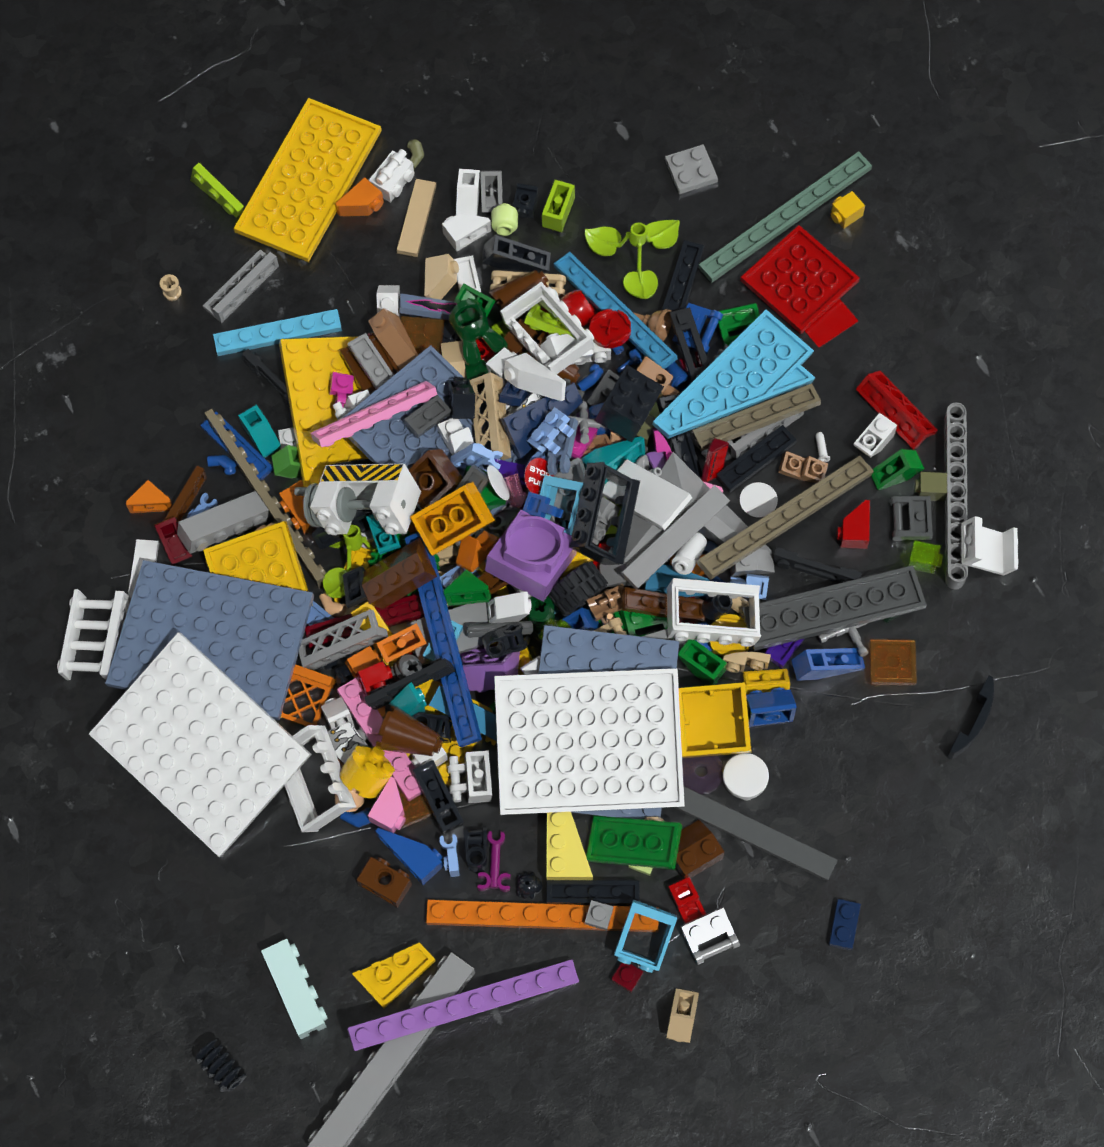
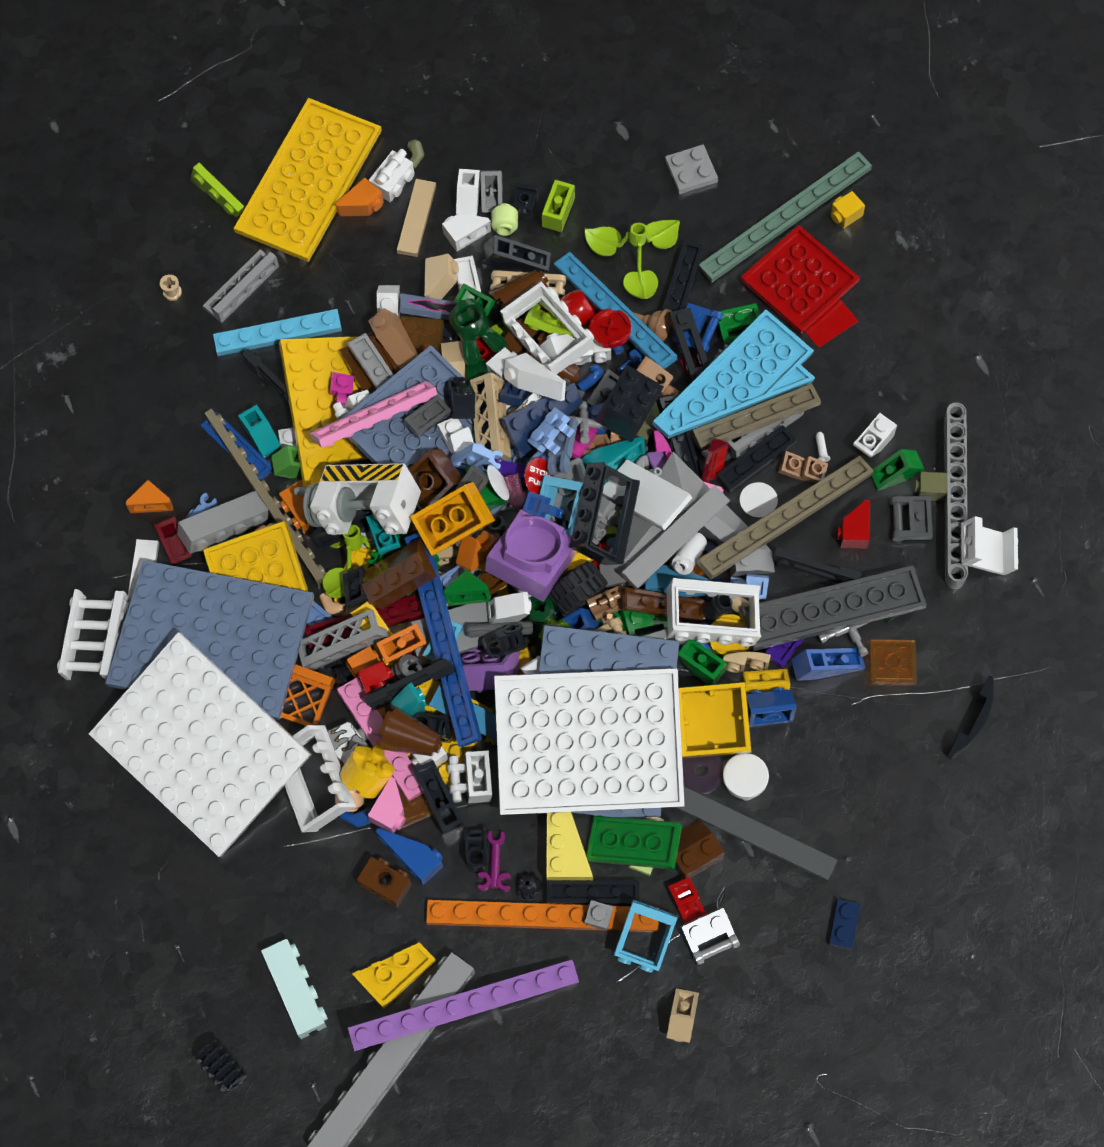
(187, 494): reddish brown tile -> none
(224, 461): blue arm -> none
(336, 712): white slope -> none
(451, 860): light blue plate -> none
(627, 976): dark red plate -> none
(680, 378): blue cone -> none
(896, 407): red fence -> none
(925, 557): clear neon green brick -> none

